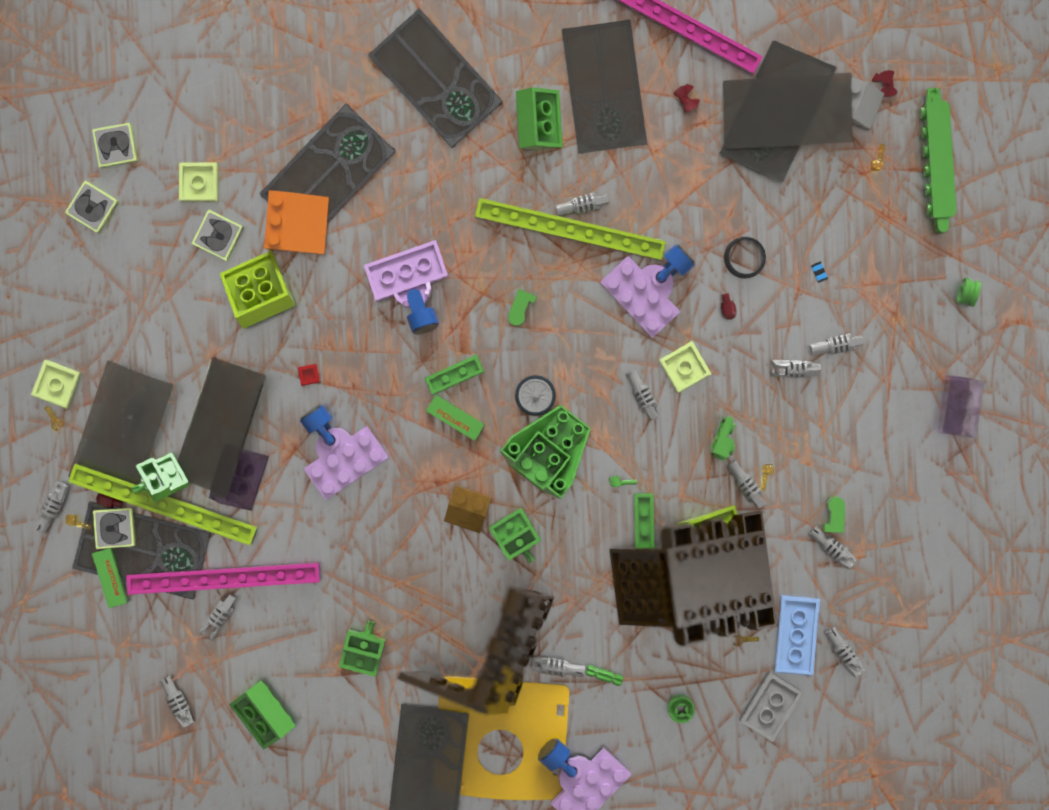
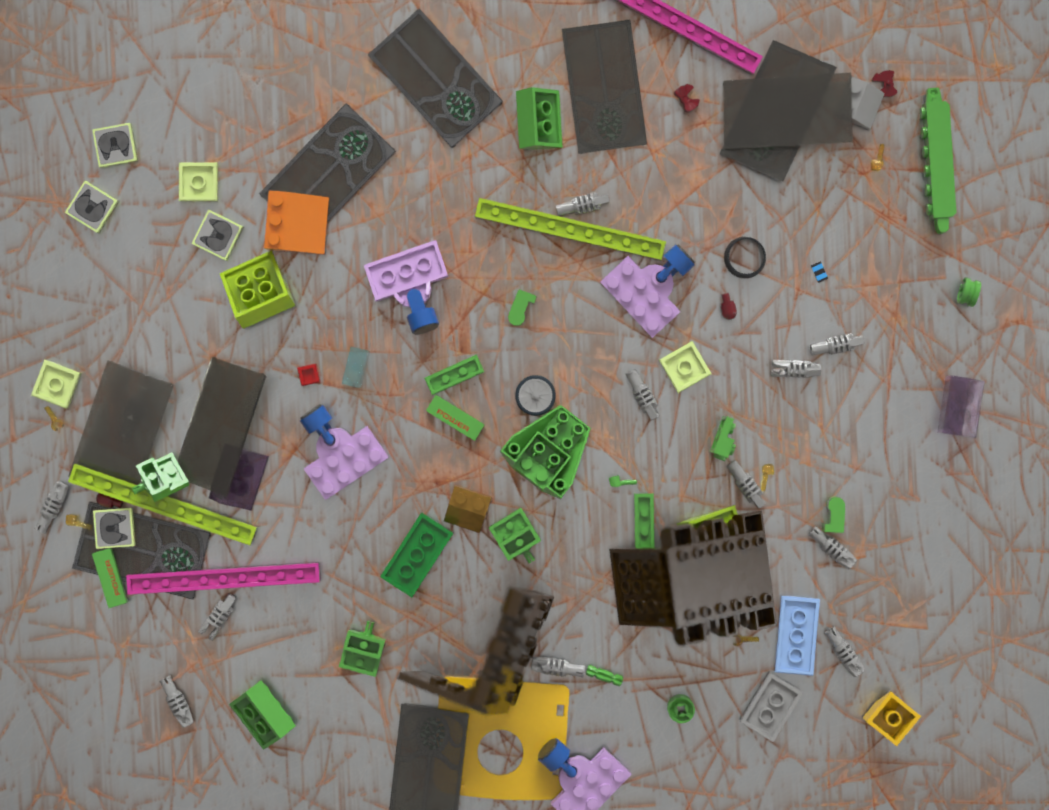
(355, 367): none -> clear light blue panel
(416, 554): none -> green plate
(891, 717): none -> yellow slope

